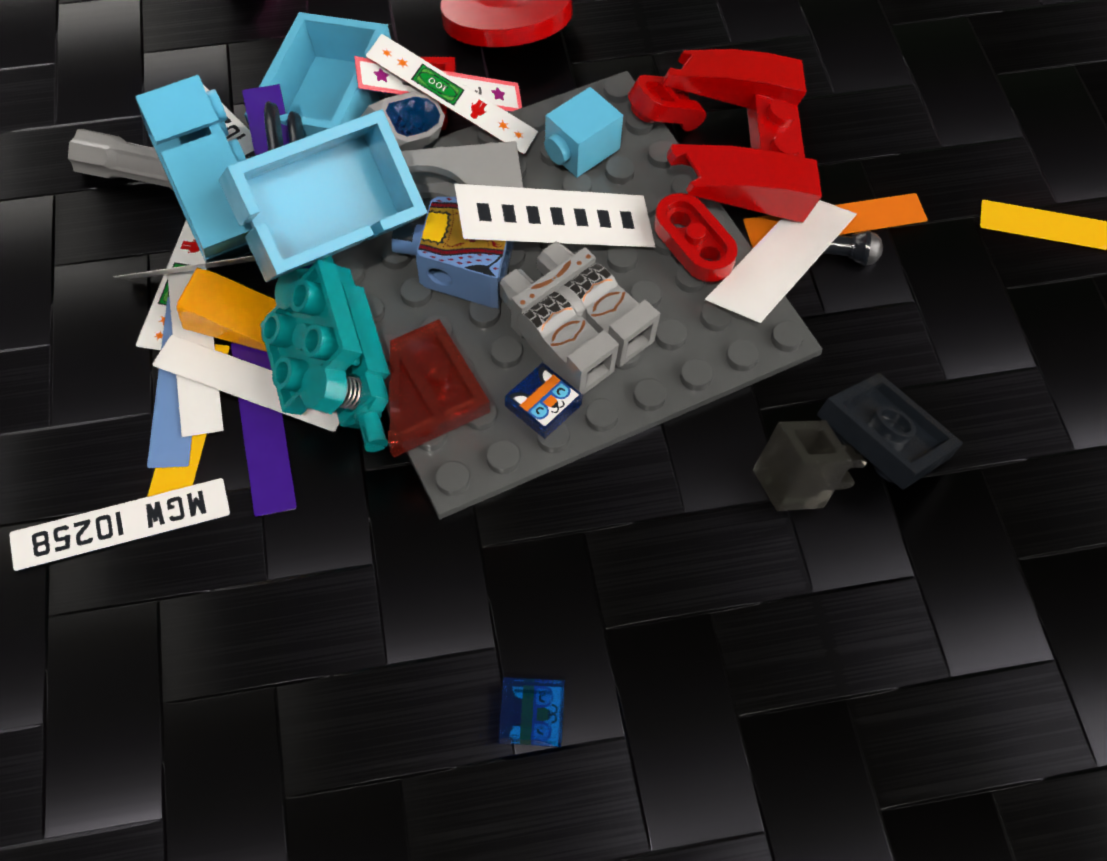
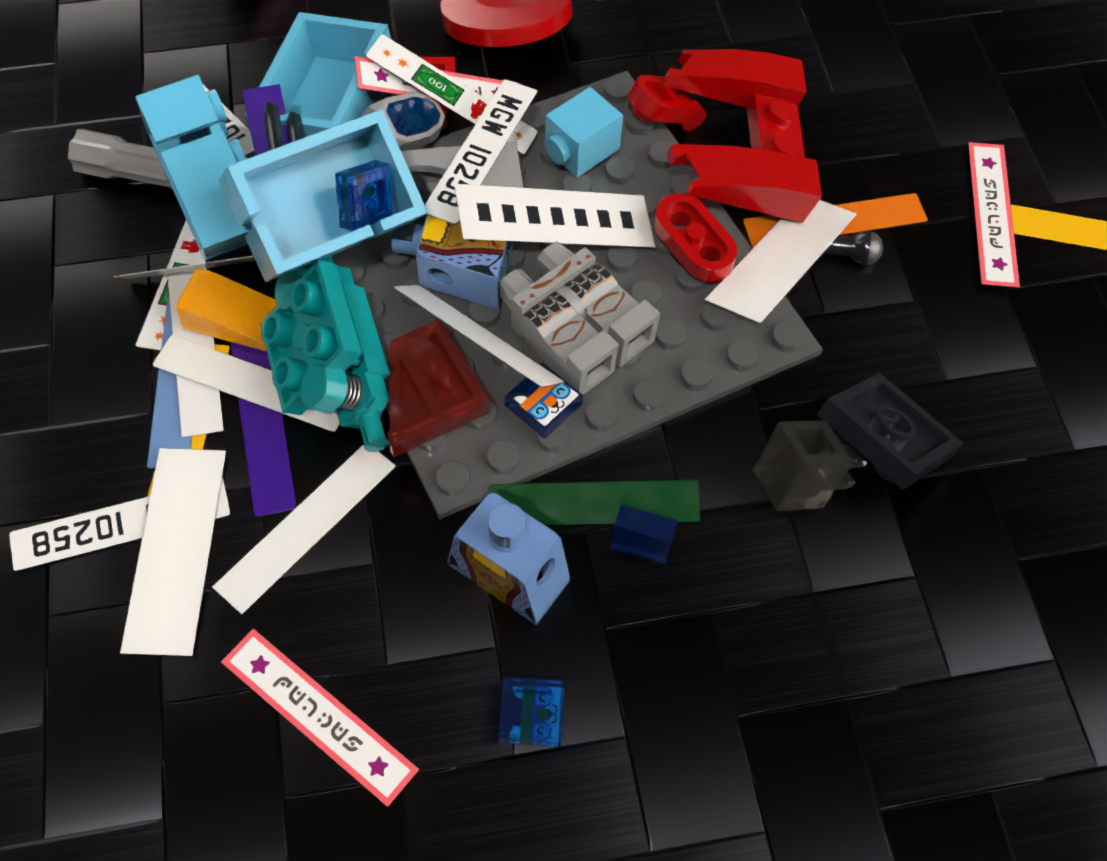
(174, 553): none -> white sticker
(302, 528): none -> white sticker
(321, 717): none -> sticker
(363, 194): none -> clear blue tile
(480, 148): none -> white sticker
(480, 335): none -> white sticker
(506, 552): none -> medium blue torso
(601, 501): none -> dark green sticker
(643, 534): none -> clear blue tile
(993, 215): none -> sticker

